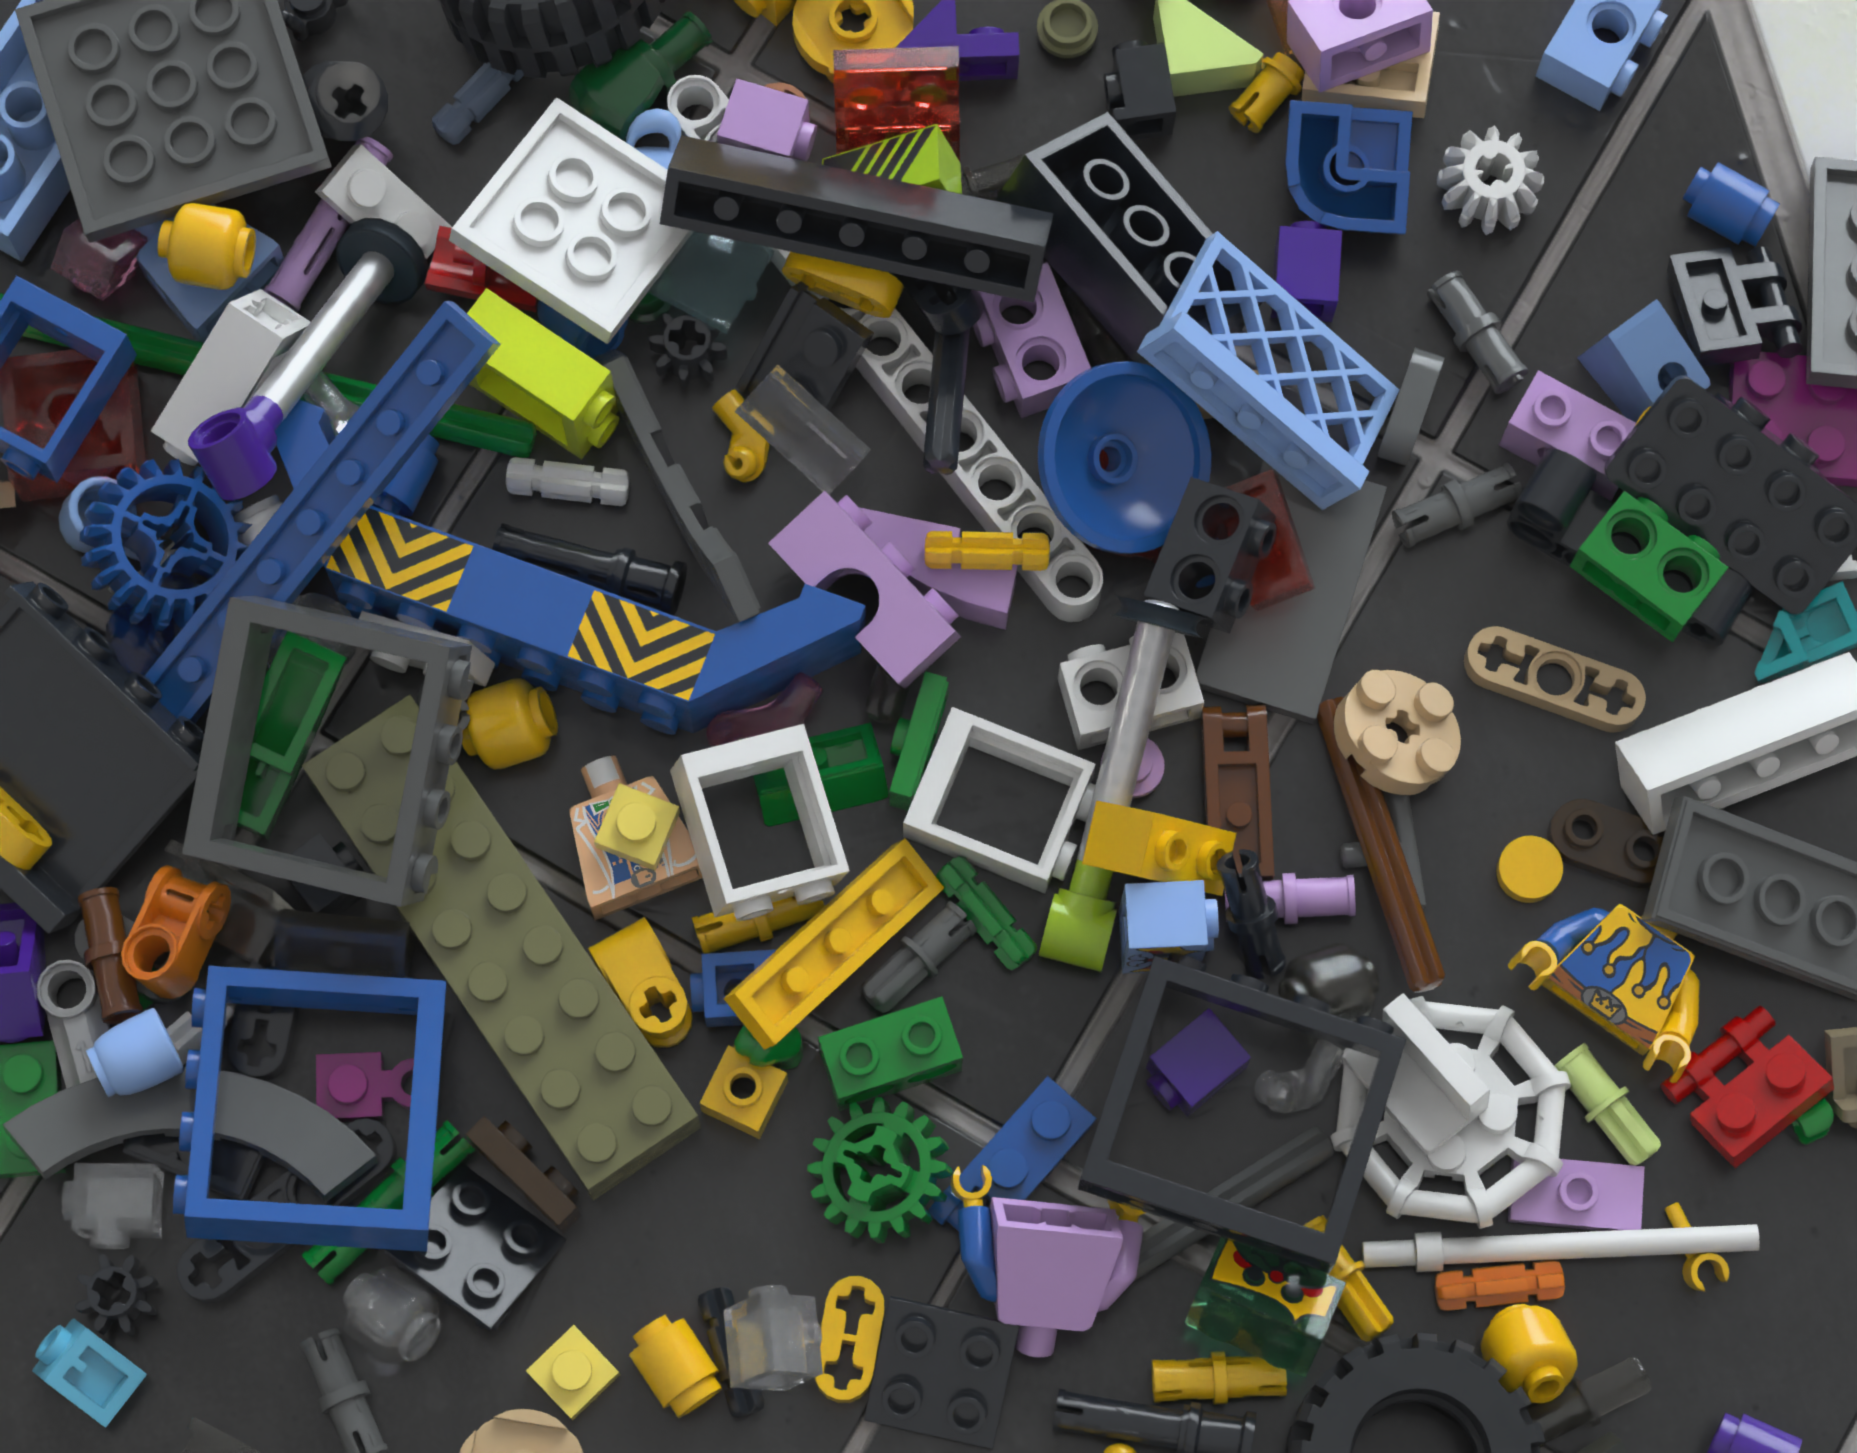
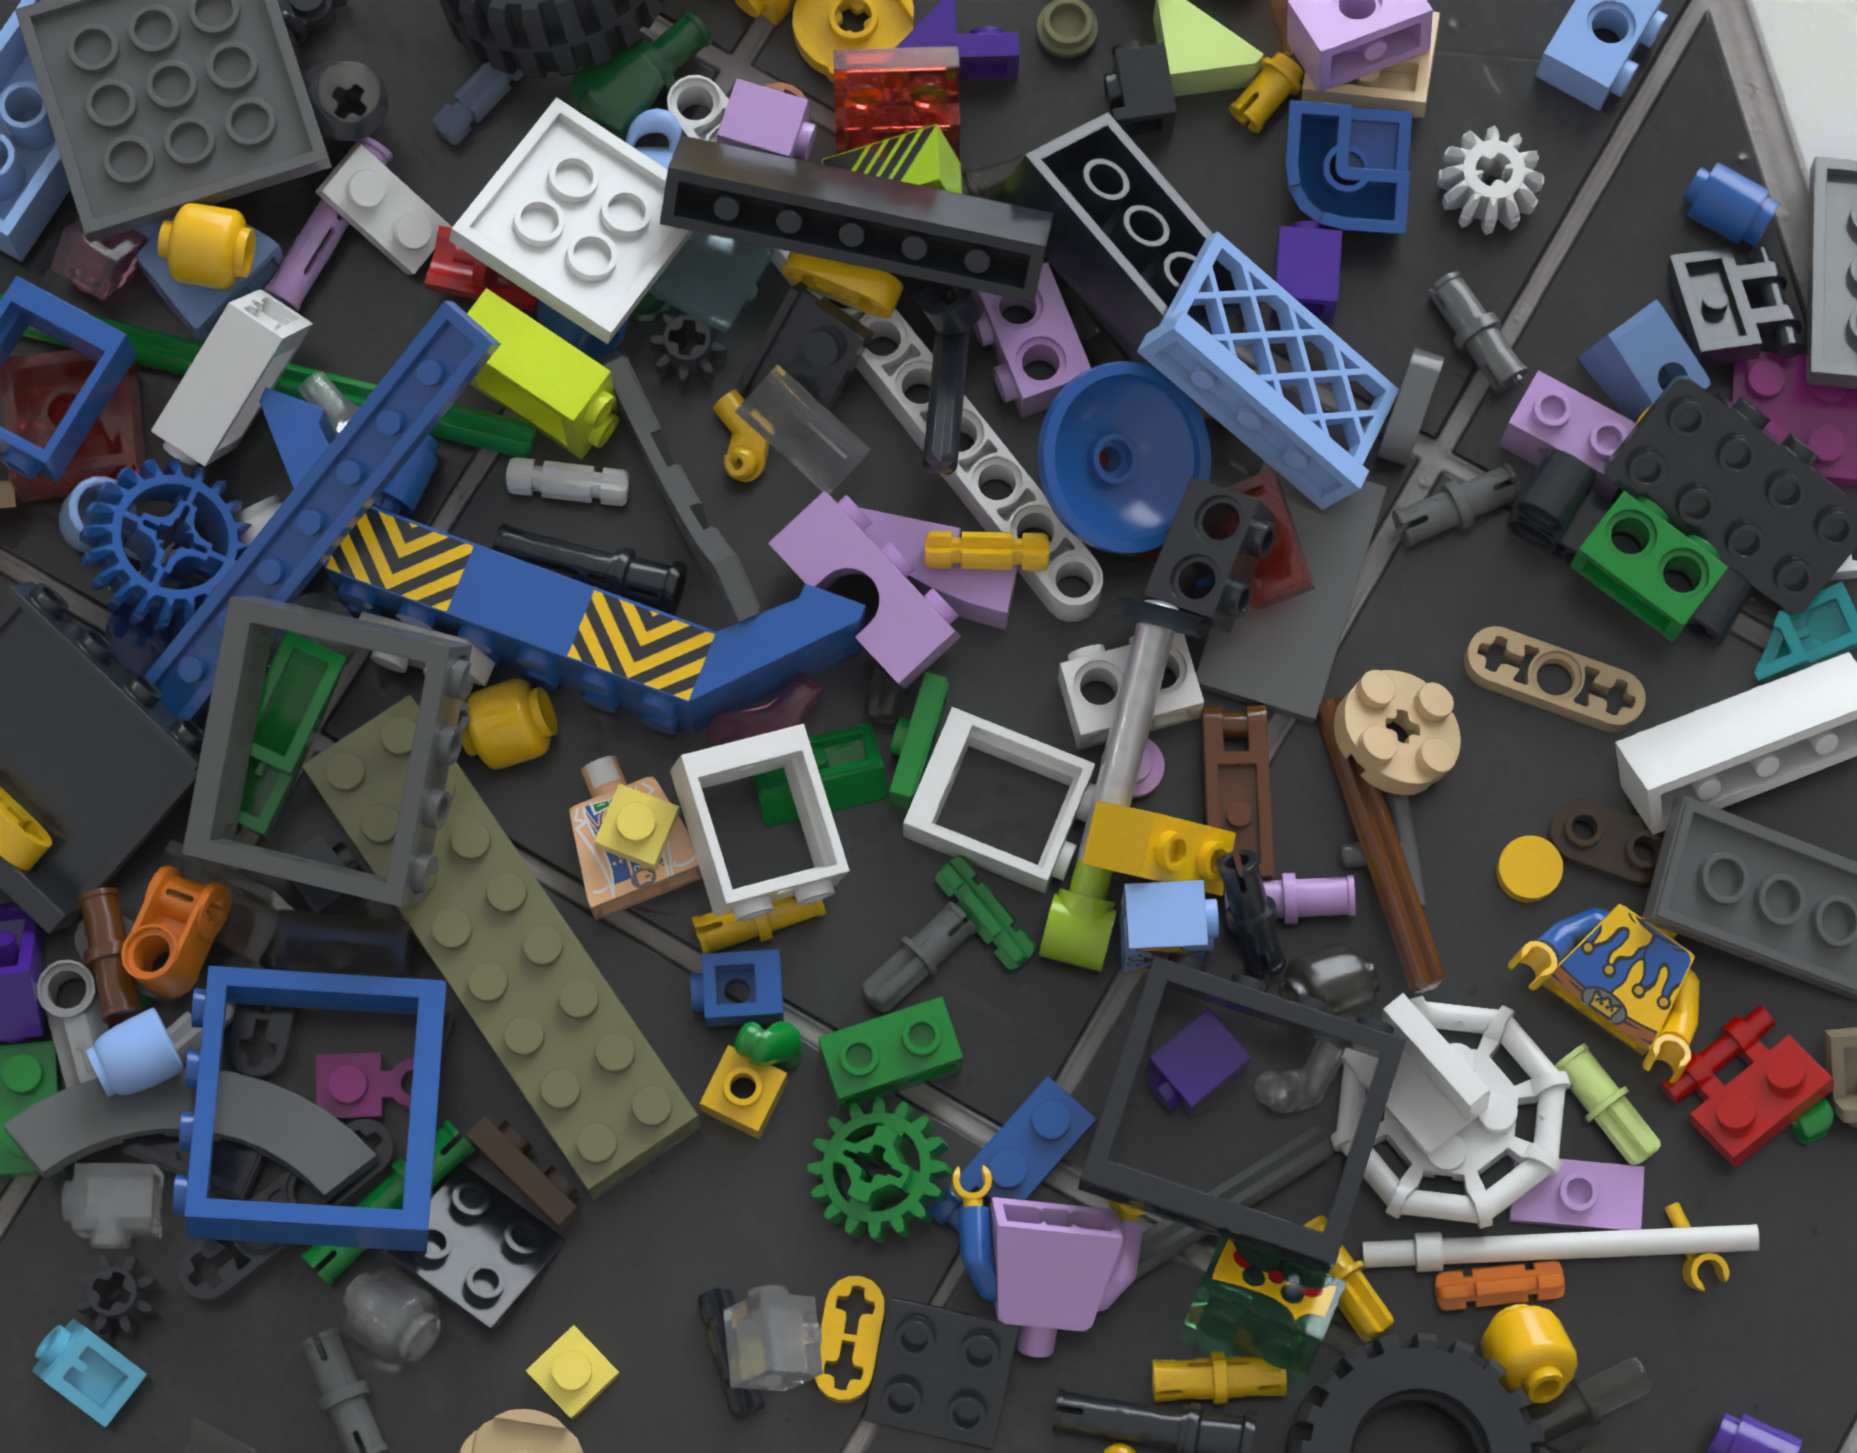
(378, 265): piece -> none
(642, 976): yellow piece -> none
(675, 1365): yellow brick -> none
(833, 944): yellow plate -> none

